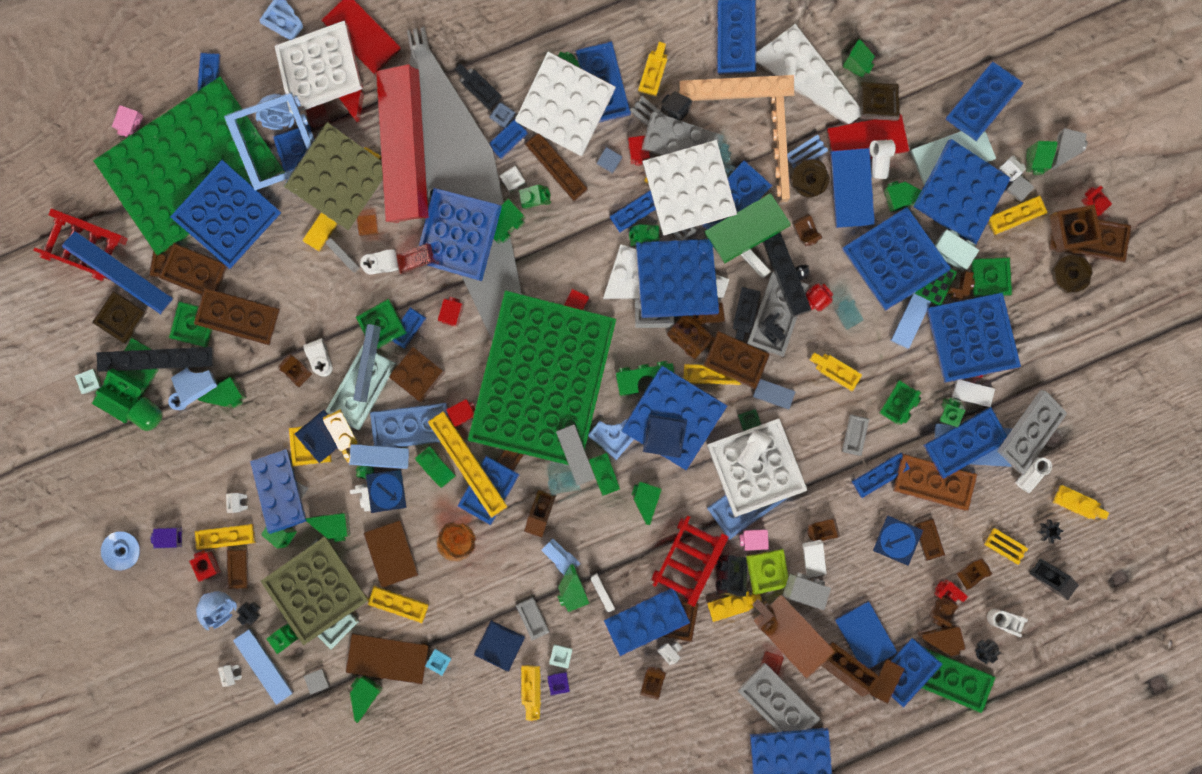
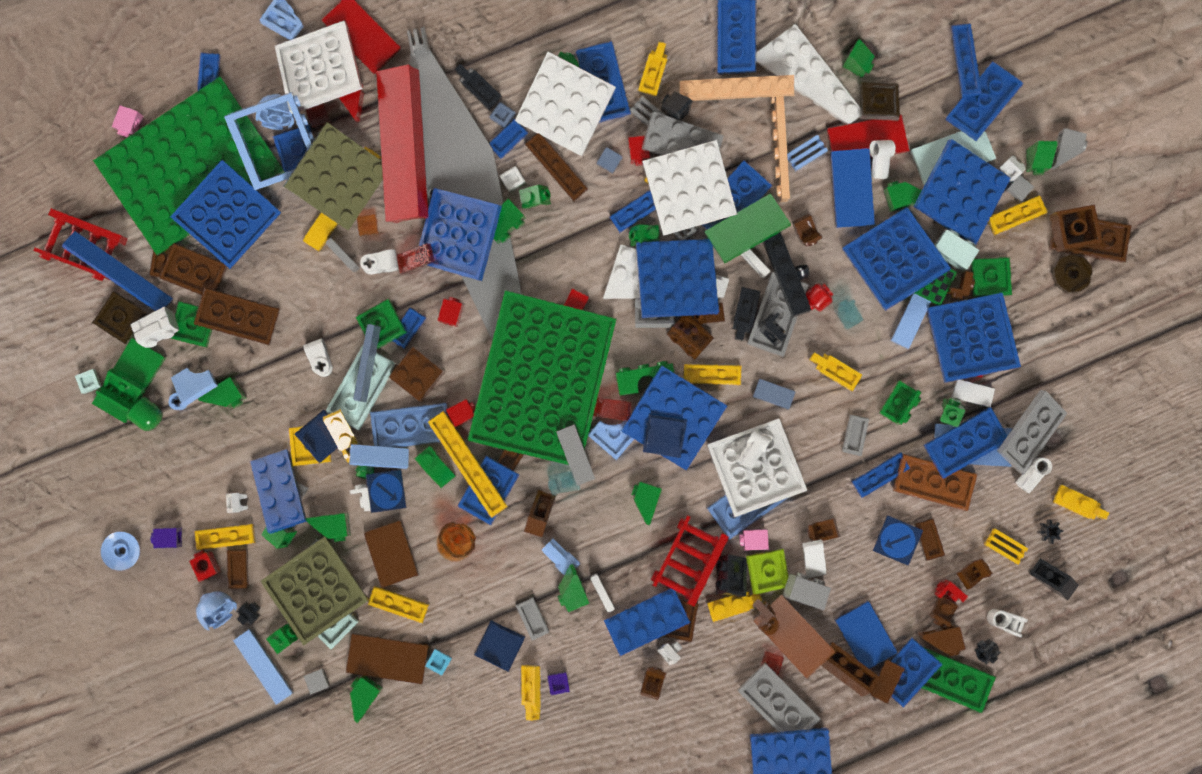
(155, 327): none -> white brick
(155, 359): black plate -> none
(226, 675): white tile -> none
(294, 370): reddish brown bracket -> none
(560, 656): light aqua plate -> none
(604, 474): green brick -> none
(612, 409): none -> clear red tile
(725, 154): clear light blue bracket -> none
(736, 360): reddish brown tile -> none
(749, 419): dark green tile -> none
(799, 180): dark brown plate -> none
(966, 60): none -> blue tile
(1096, 197): red bracket -> none

